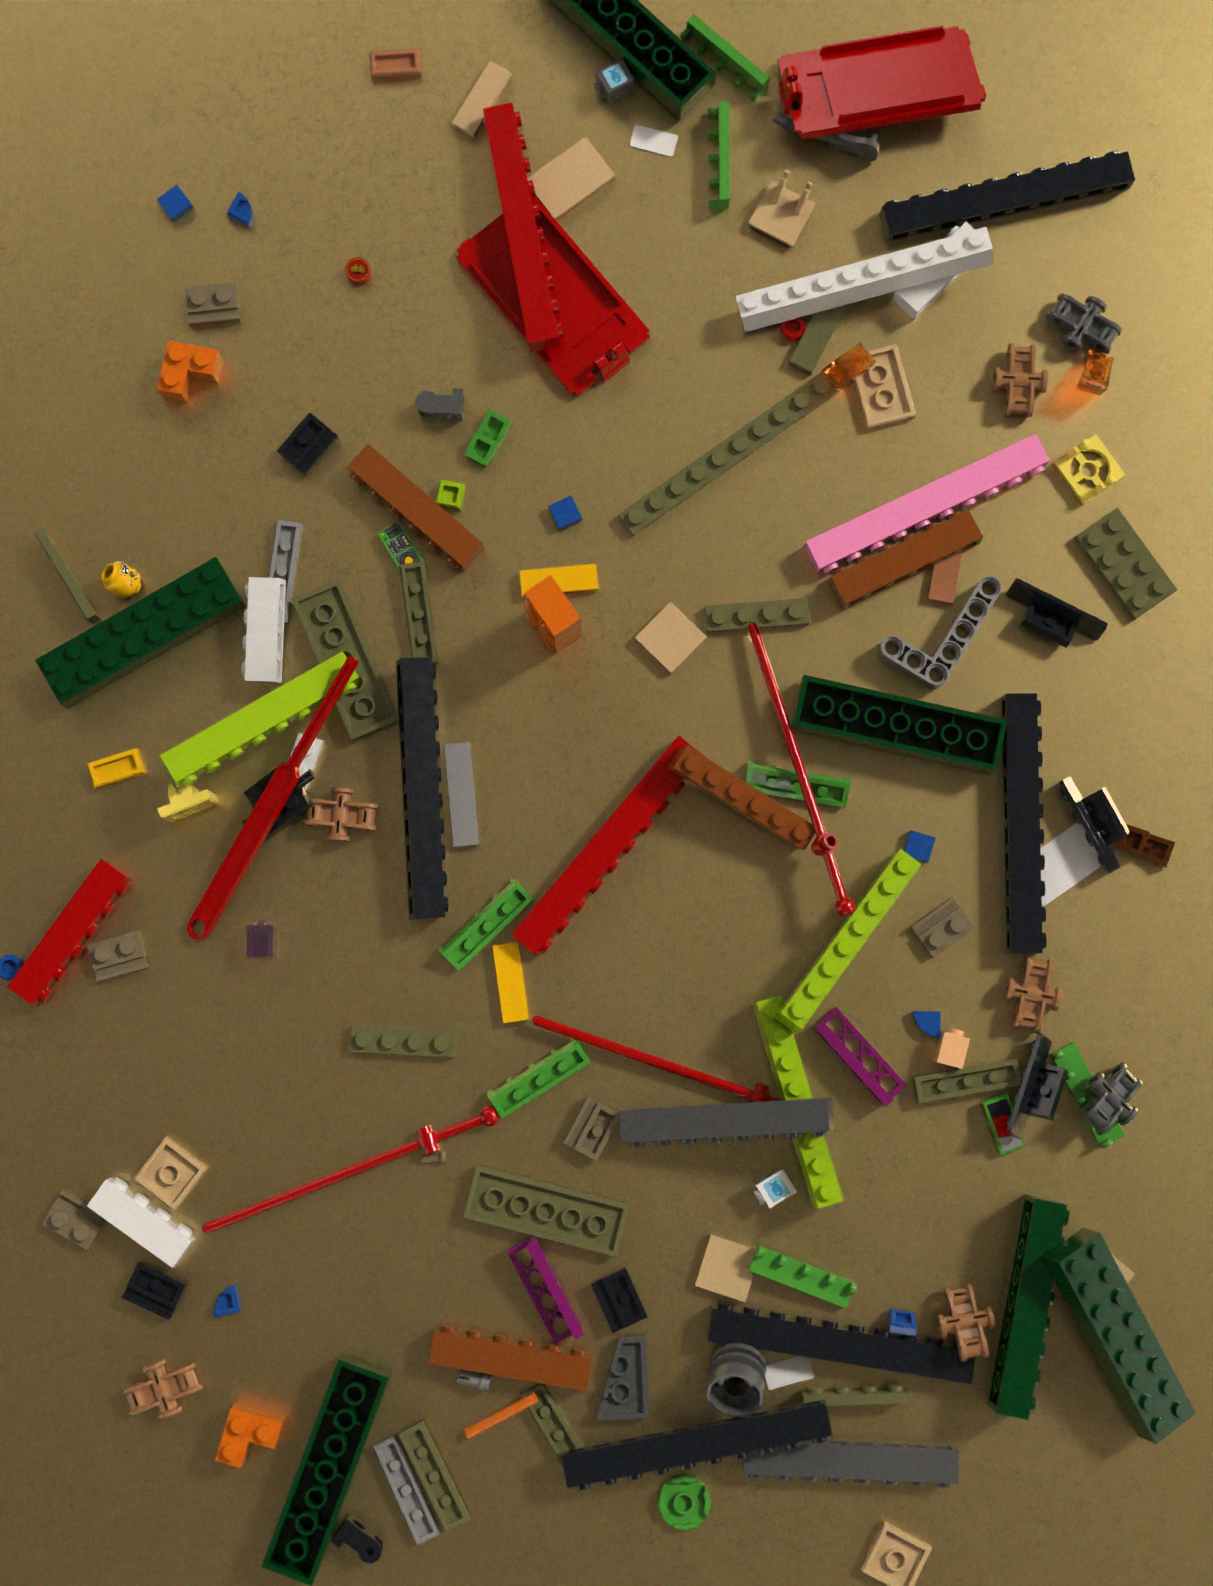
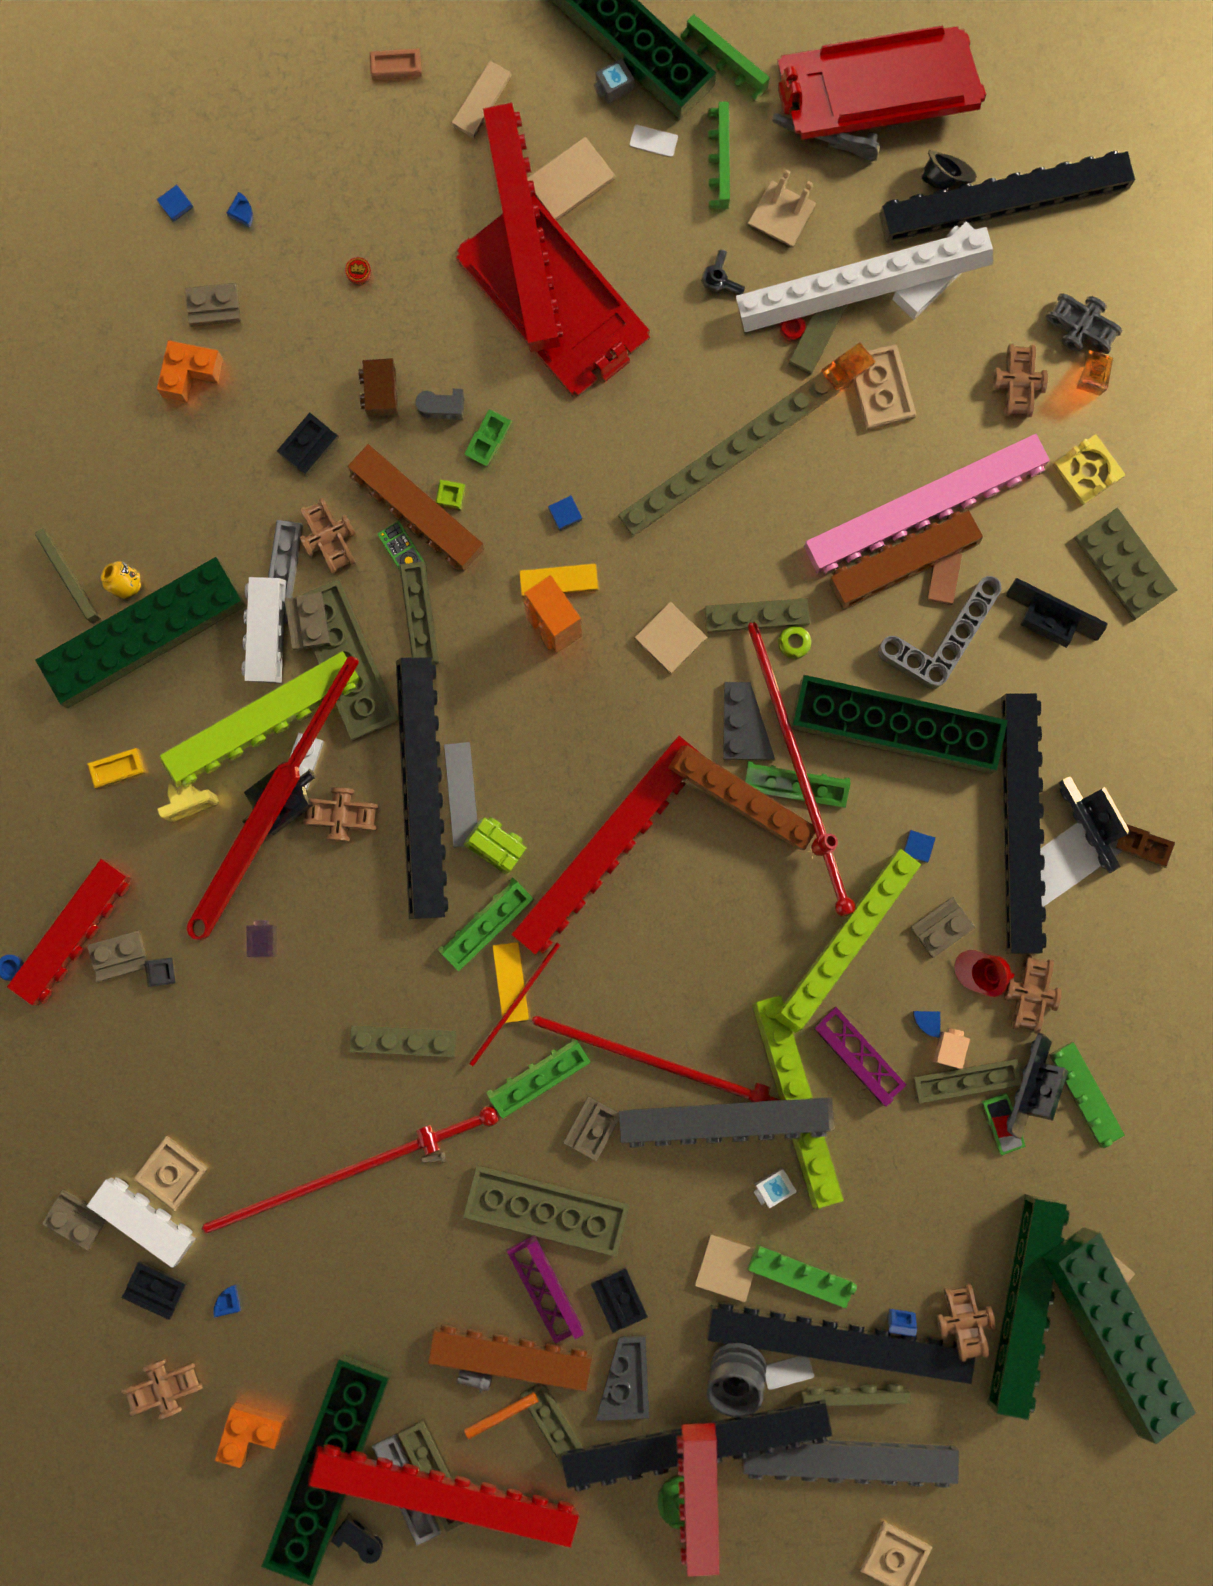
(159, 972): none -> black tile
(307, 621): none -> dark tan plate
(327, 535): none -> medium nougat axle
(379, 387): none -> reddish brown brick
(443, 1496): none -> red brick
(495, 845): none -> lime brick
(514, 1004): none -> red axle
(700, 1499): none -> red brick
(716, 279): none -> black piece
(743, 726): none -> dark grey wing
(787, 650): none -> lime piece
(946, 170): none -> black piece
(983, 972): none -> red piece
(1111, 1098): dark grey axle -> none

